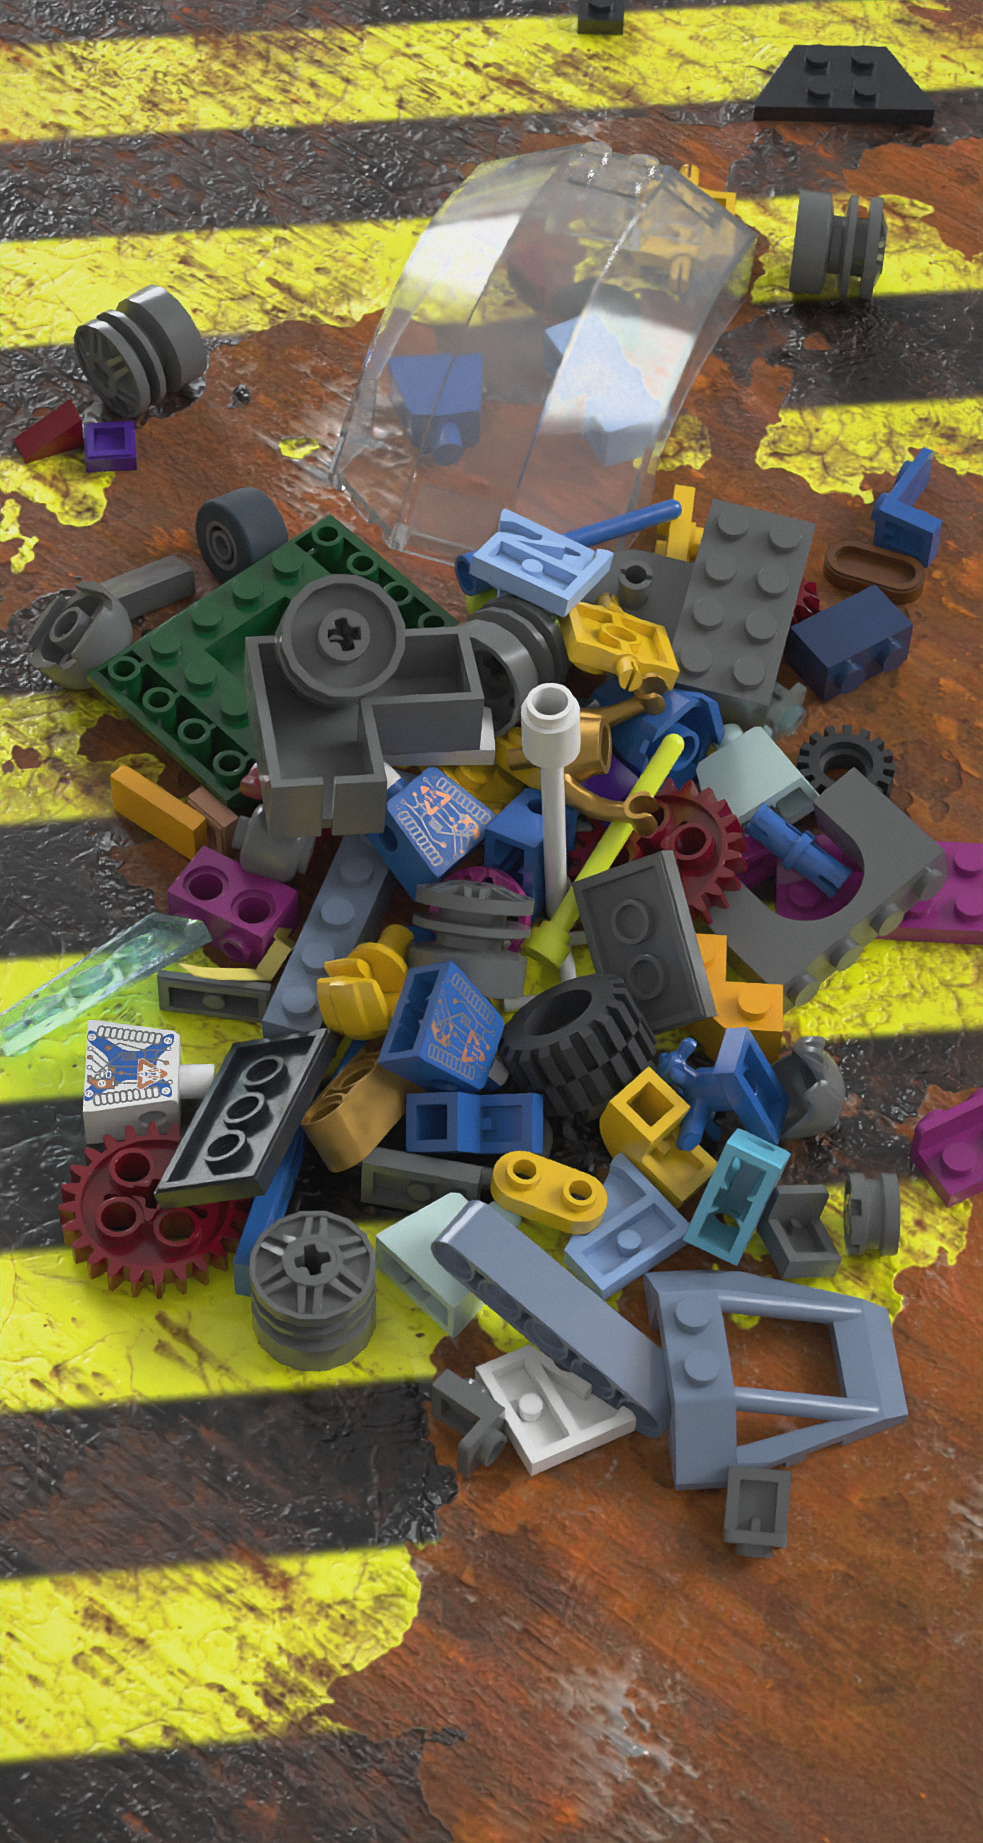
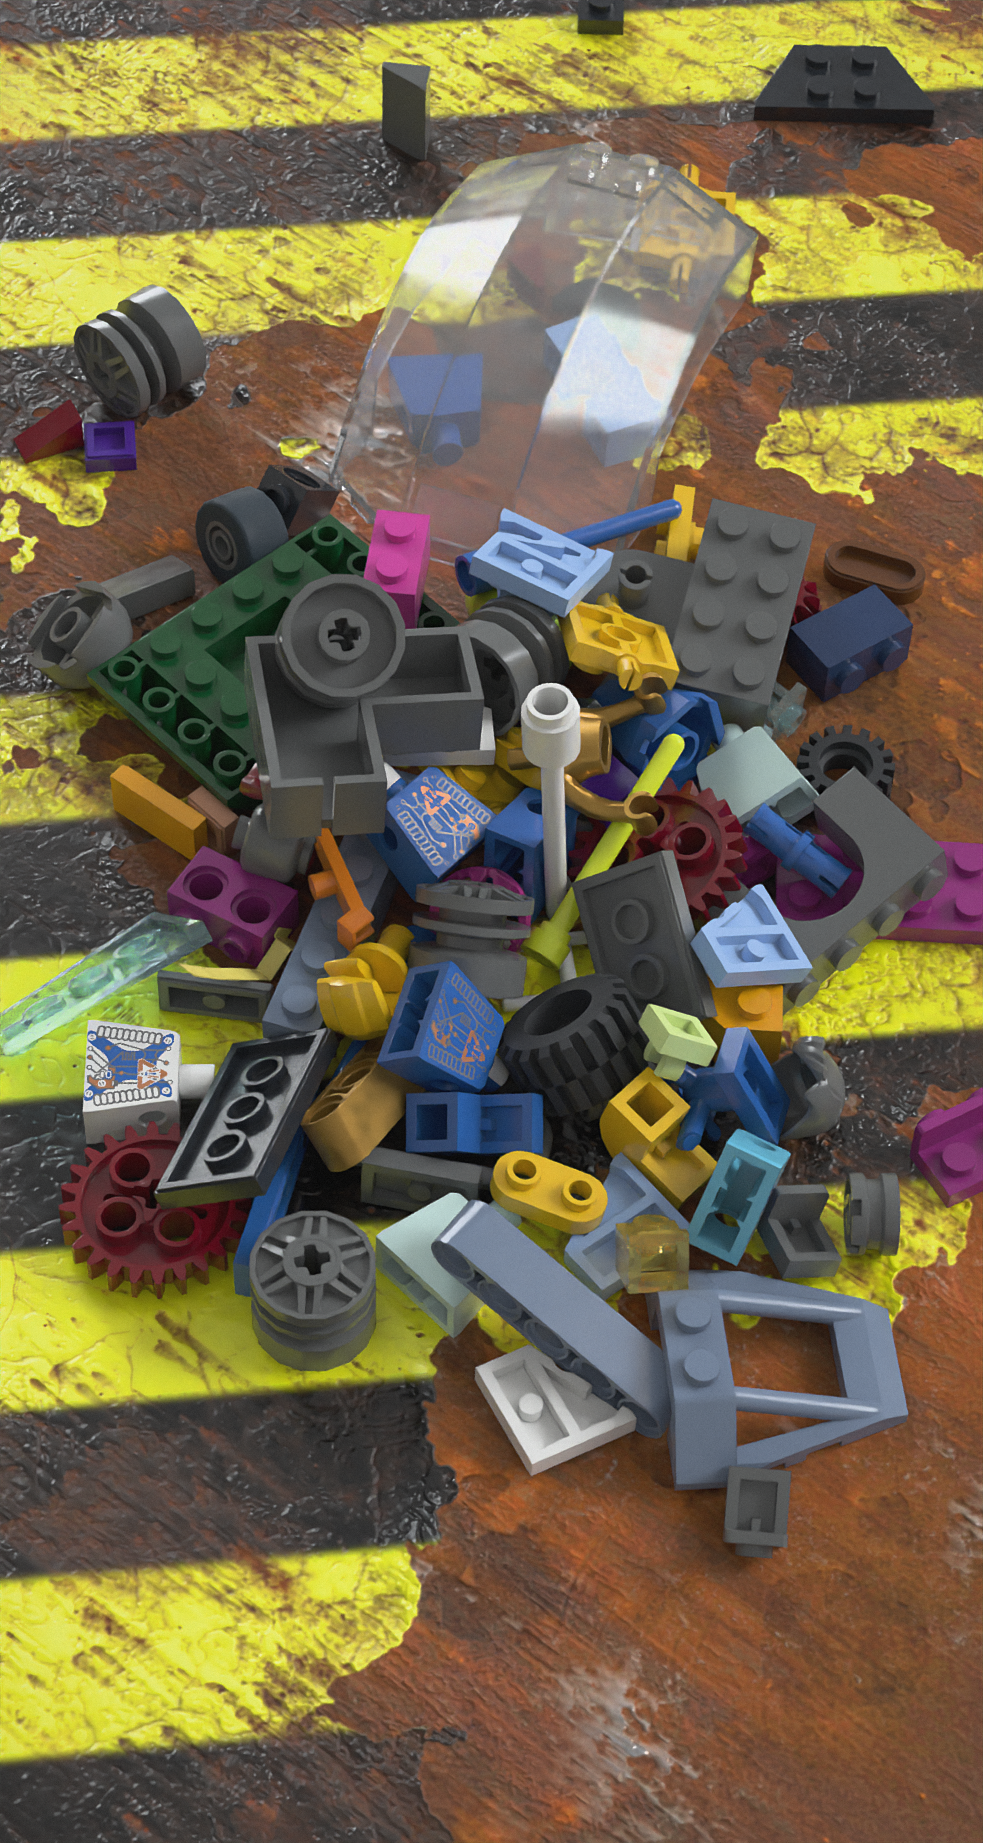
(298, 496): none -> black brick
(336, 880): none -> orange piece
(400, 559): none -> dark pink brick
(406, 107): none -> dark grey slope
(474, 1415): dark grey bracket -> none
(652, 1245): none -> clear yellow brick
(674, 1041): none -> yellowish green tile
(750, 945): none -> light blue wing
(837, 245): dark grey wheel -> none
(899, 524): blue bracket -> none

